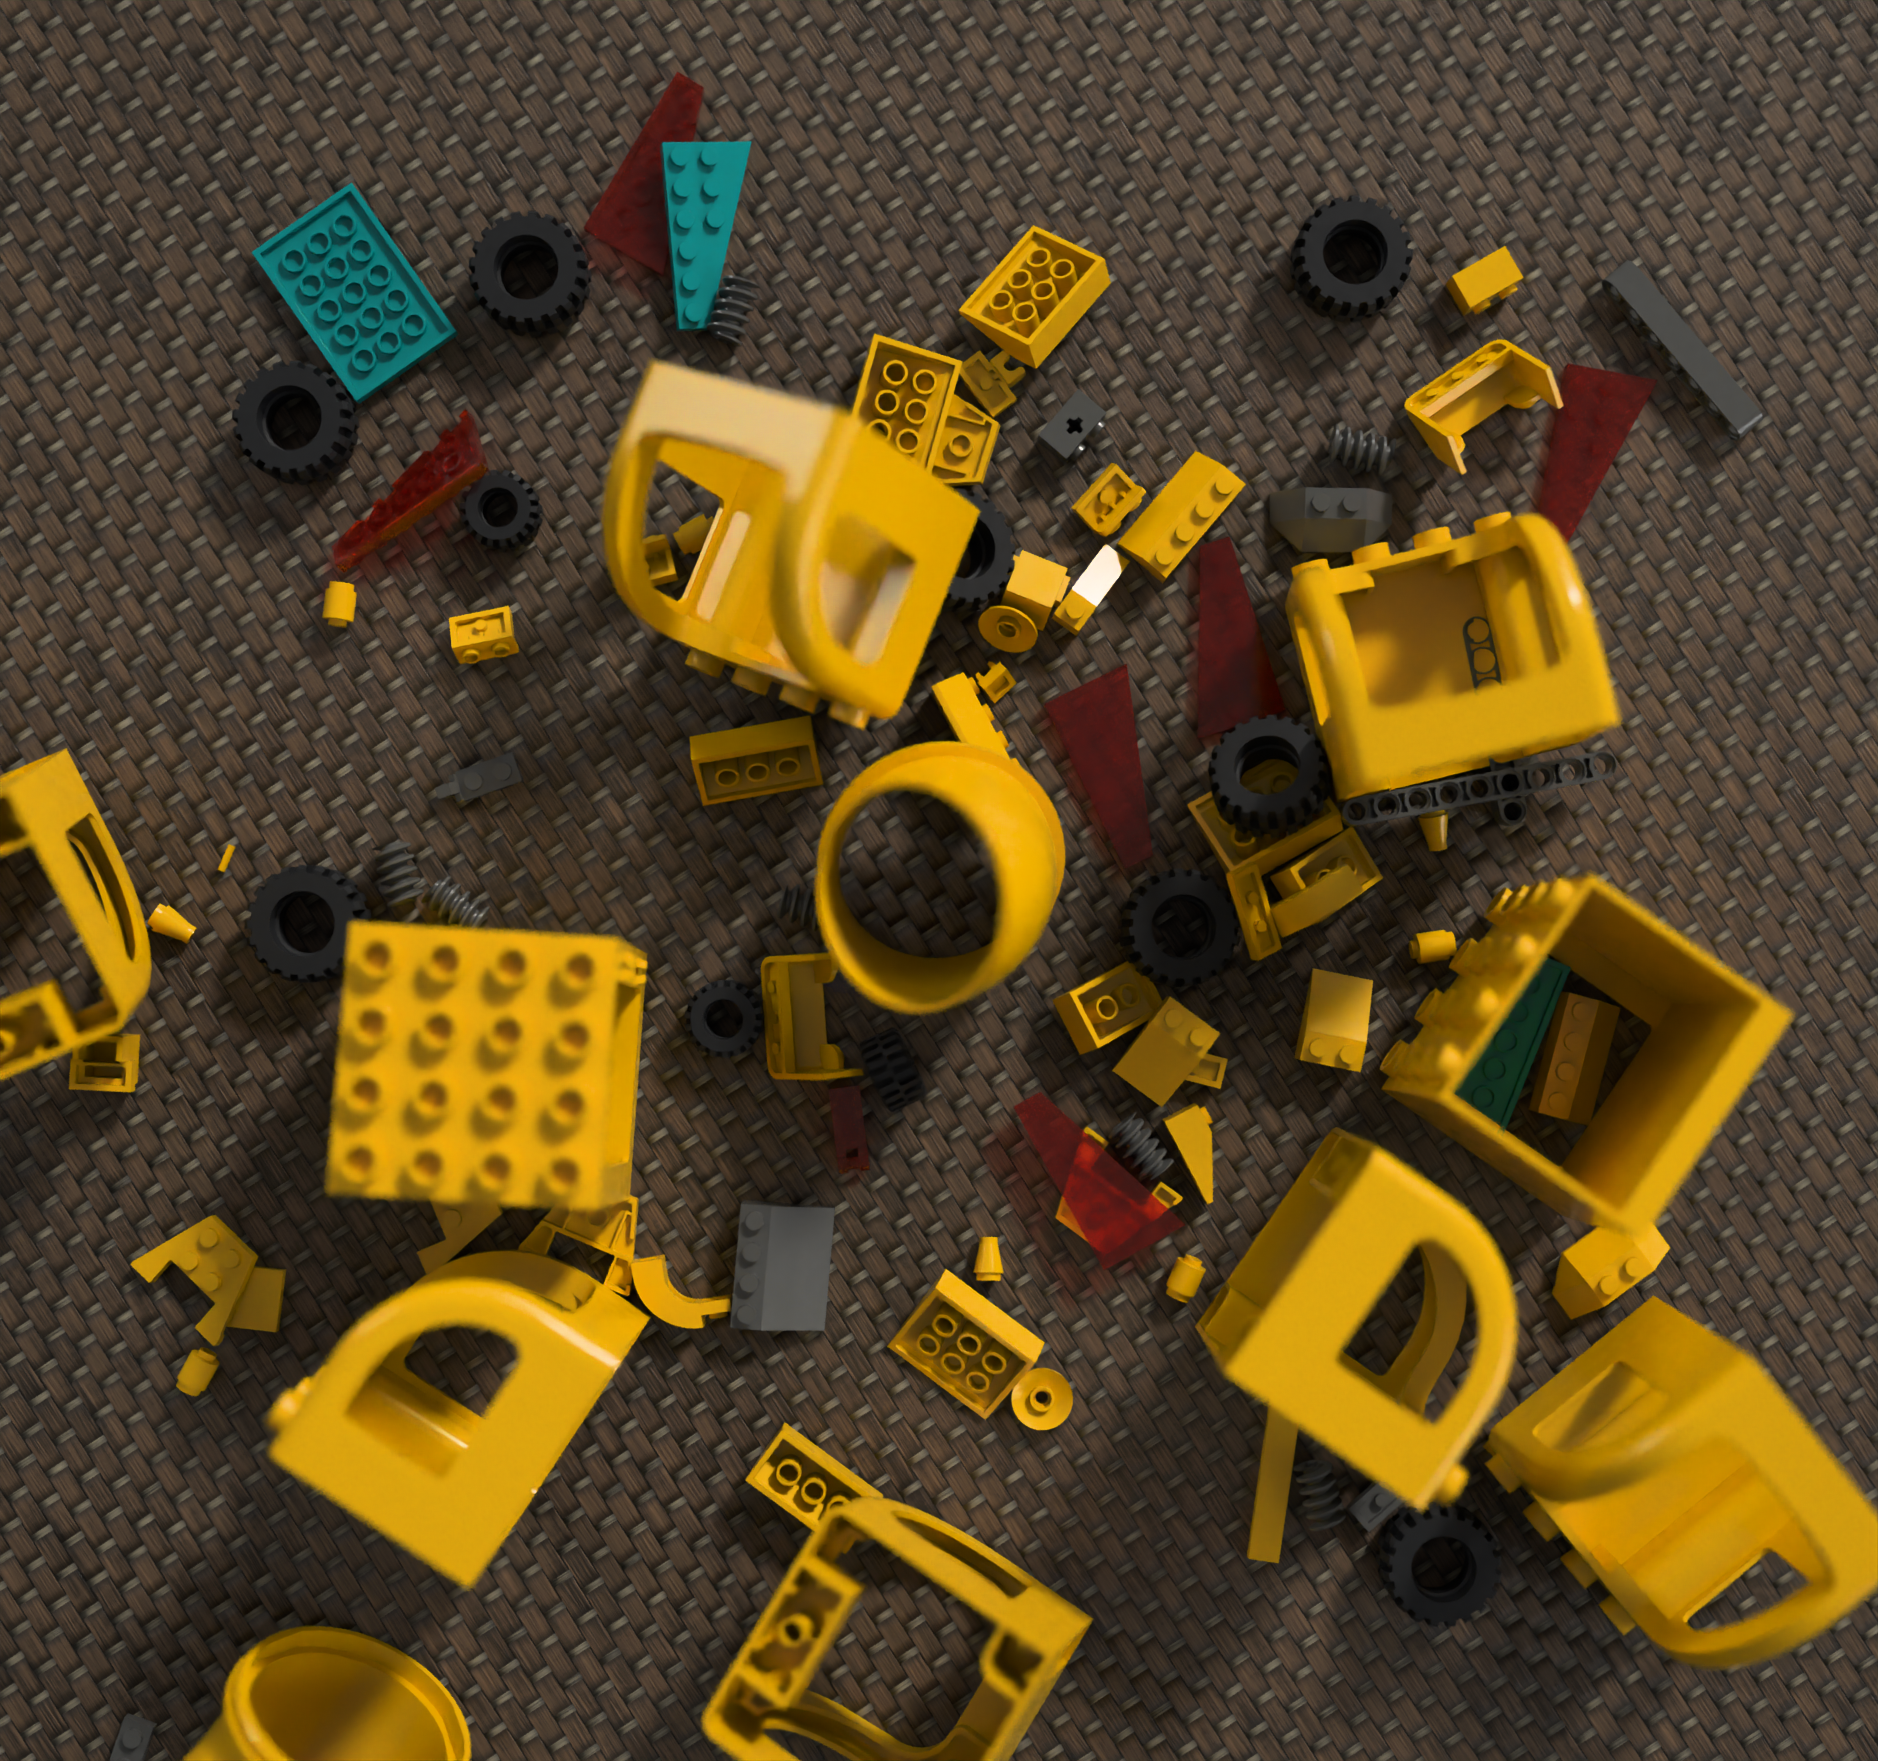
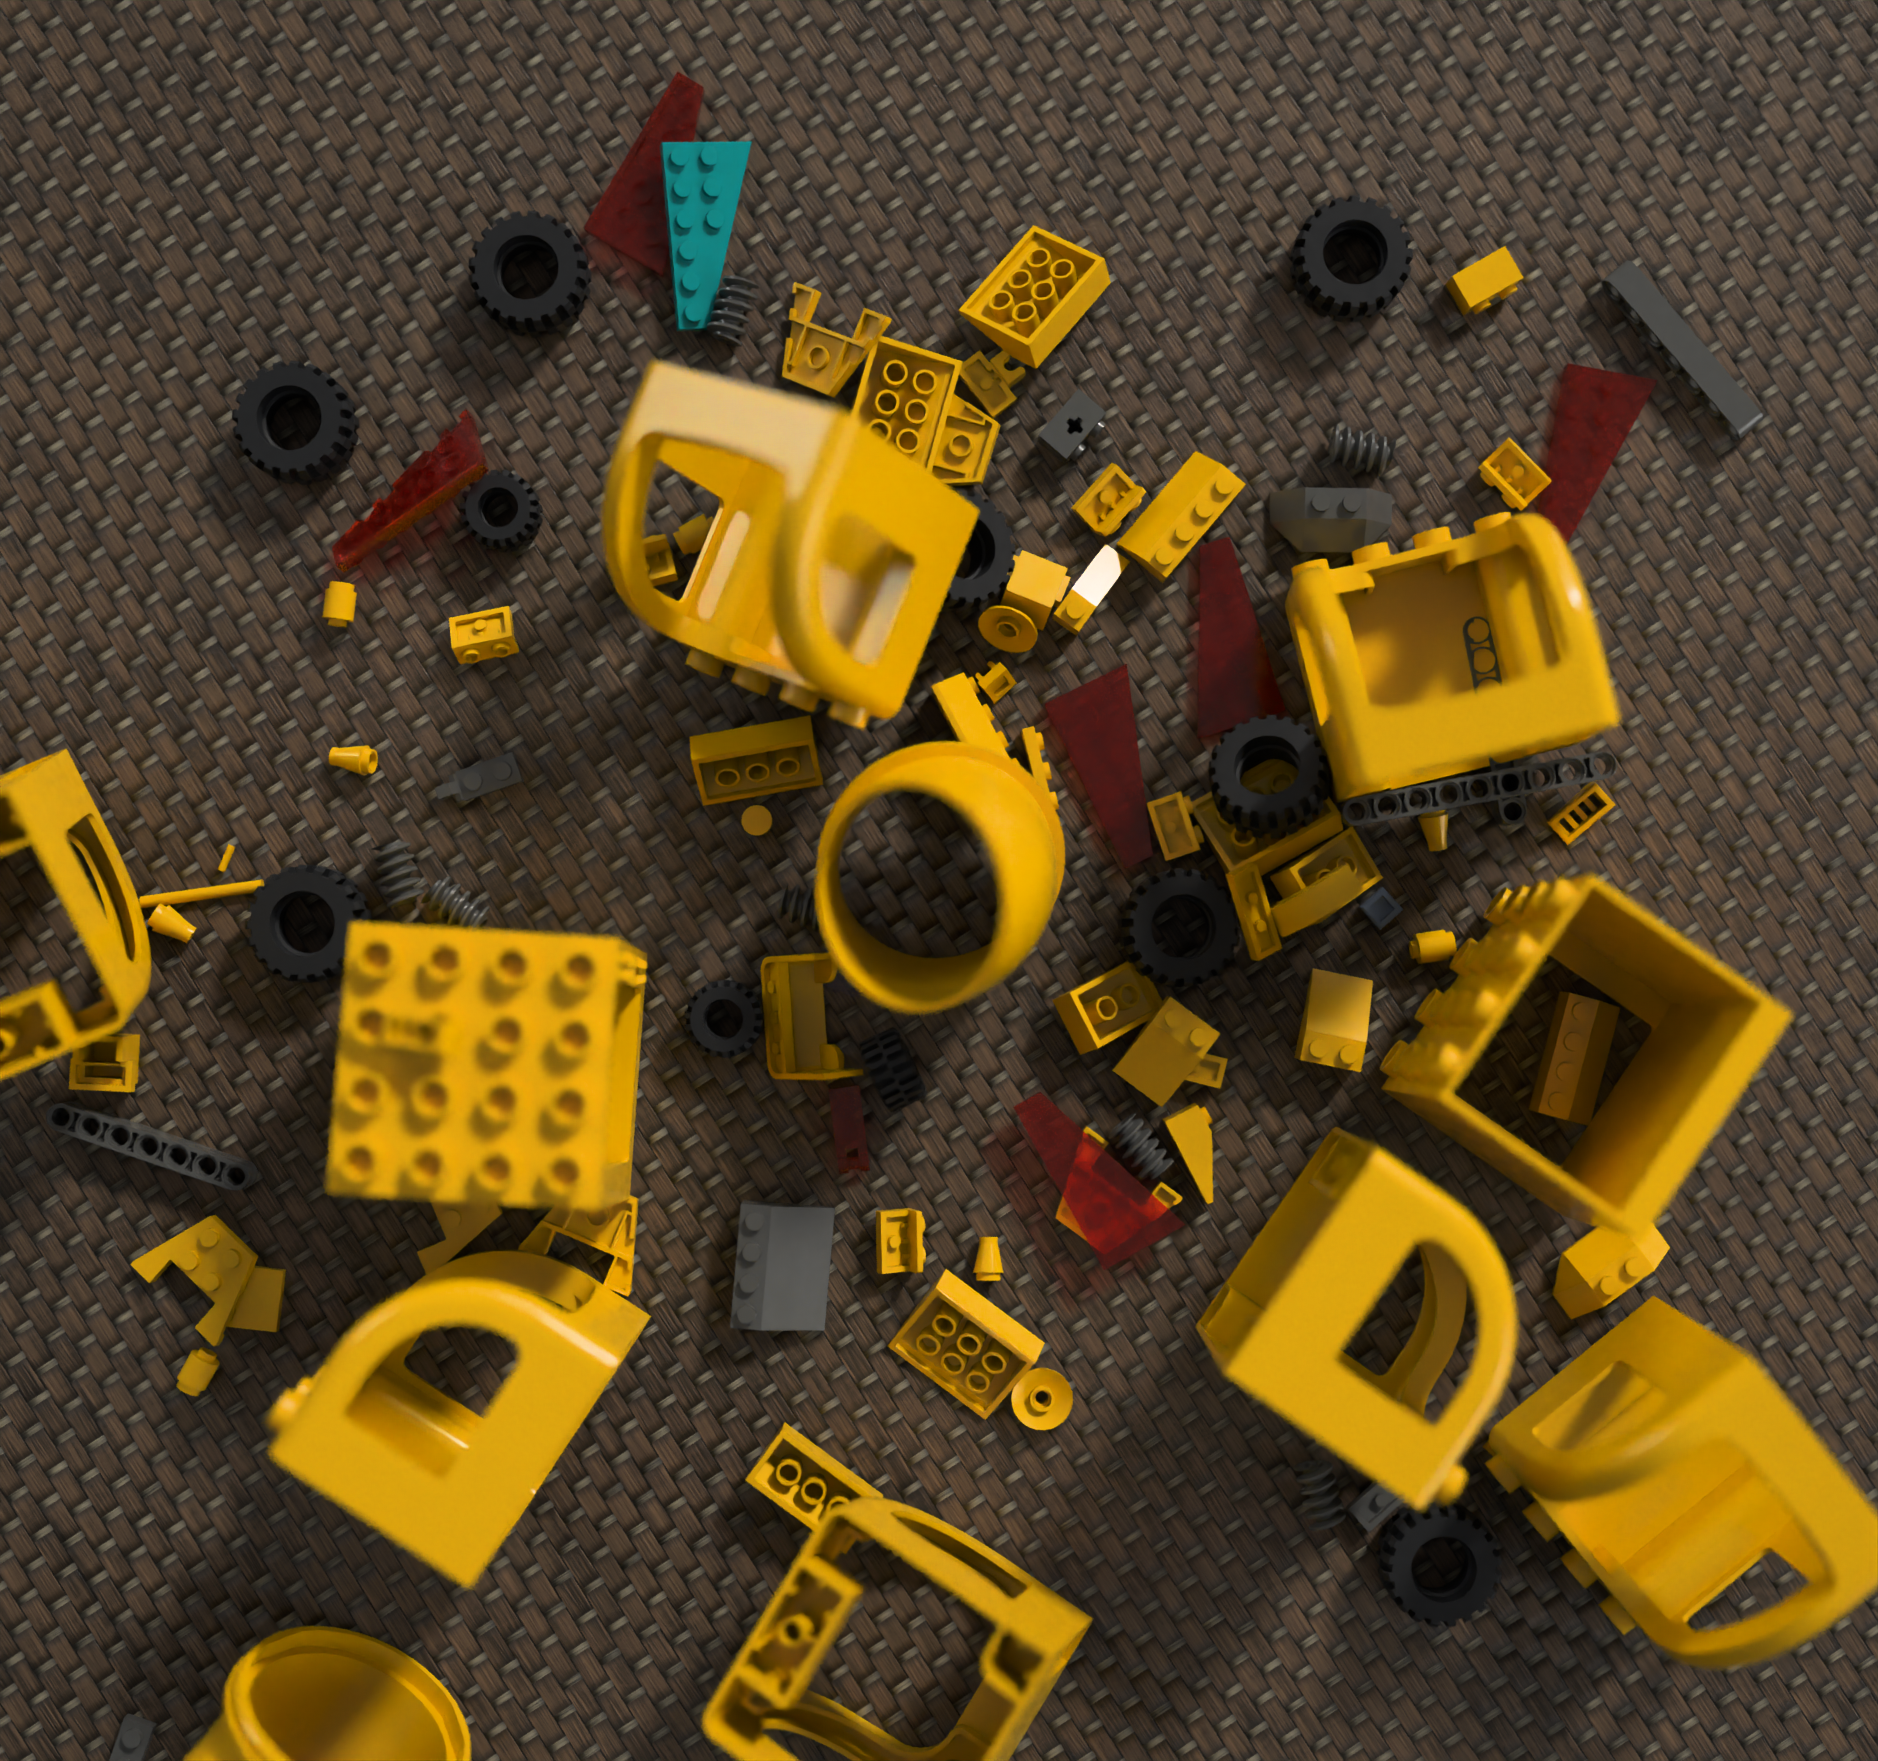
(137, 1145): none -> dark grey beam
(200, 894): none -> yellow bar
(355, 293): teal plate -> none
(355, 759): none -> yellow cone
(440, 1039): none -> yellow slope
(667, 1303): yellow arch -> none
(757, 820): none -> yellow tile
(821, 356): none -> yellow wing
(900, 1241): none -> yellow bracket
(1040, 771): none -> yellow plate
(1174, 825): none -> yellow bracket
(1185, 1278): yellow brick -> none
(1272, 1487): yellow tile -> none
(1380, 908): none -> sand blue tile
(1474, 391): yellow windscreen -> none
(1505, 1059): teal plate -> none
(1513, 474): none -> yellow bracket
(1597, 812): none -> yellow slope

